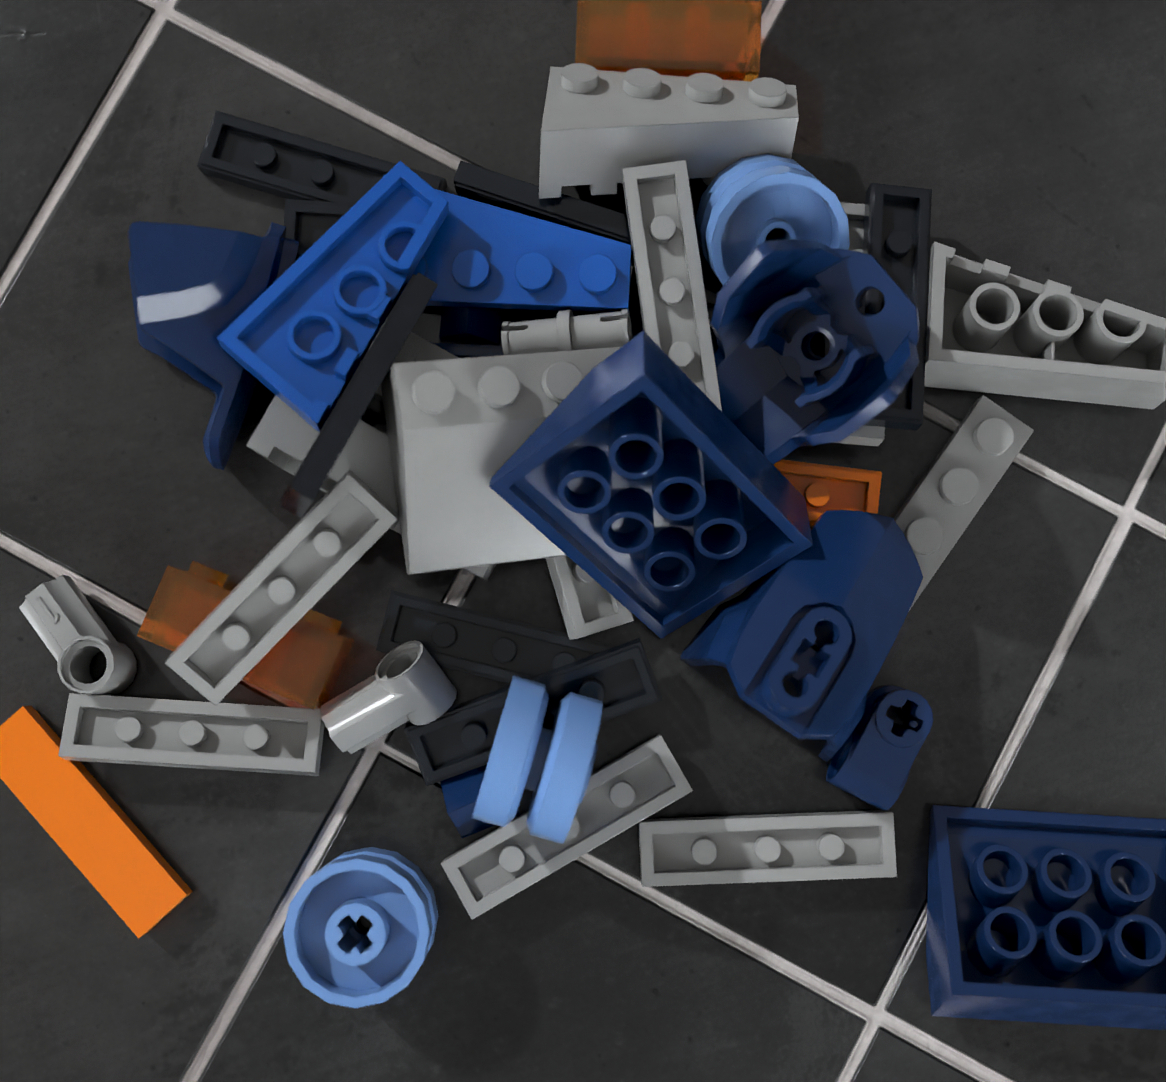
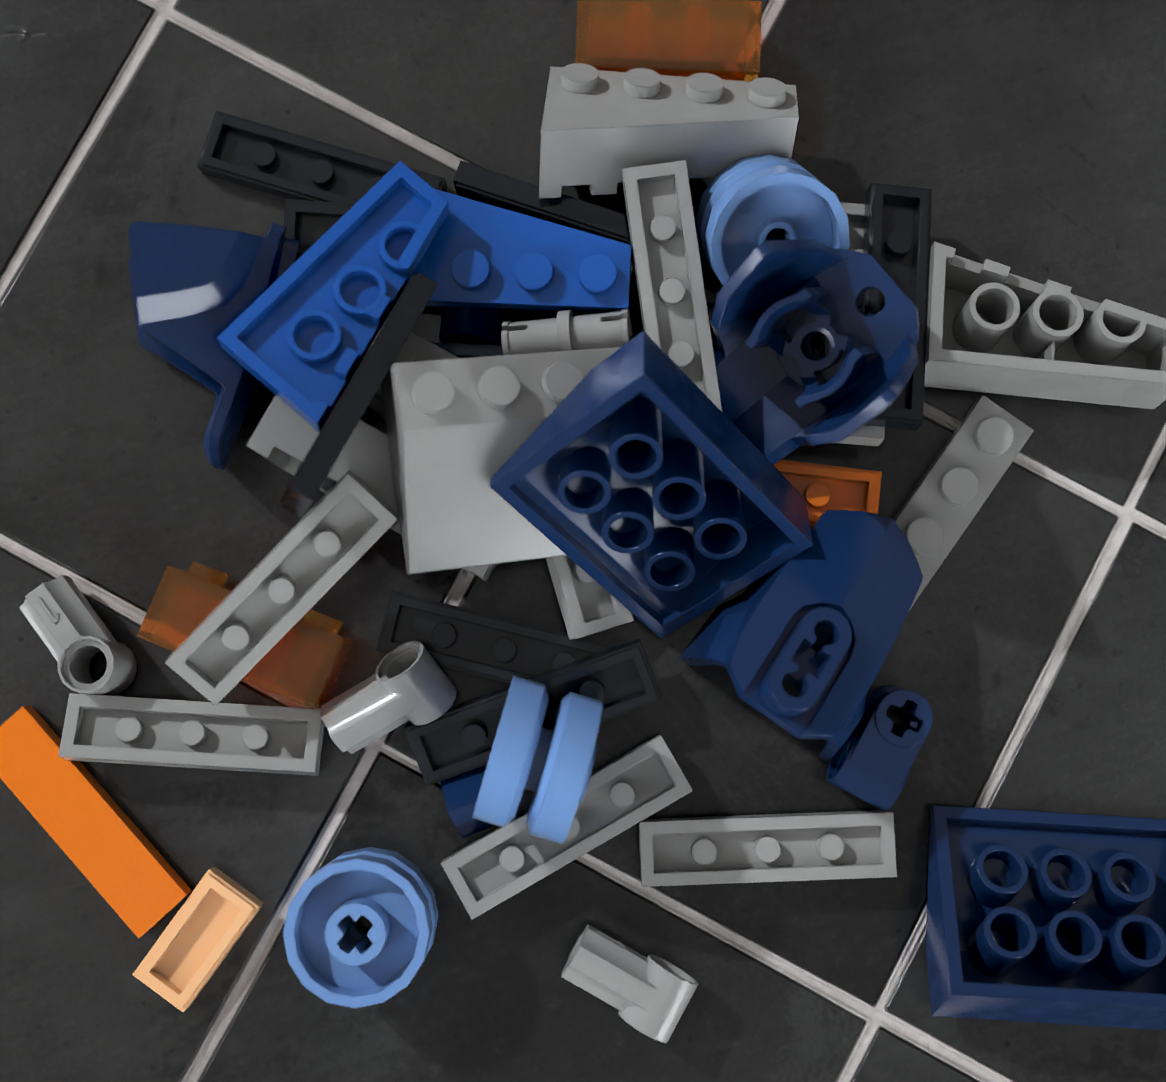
(198, 939): none -> light nougat tile
(643, 989): none -> light grey piece

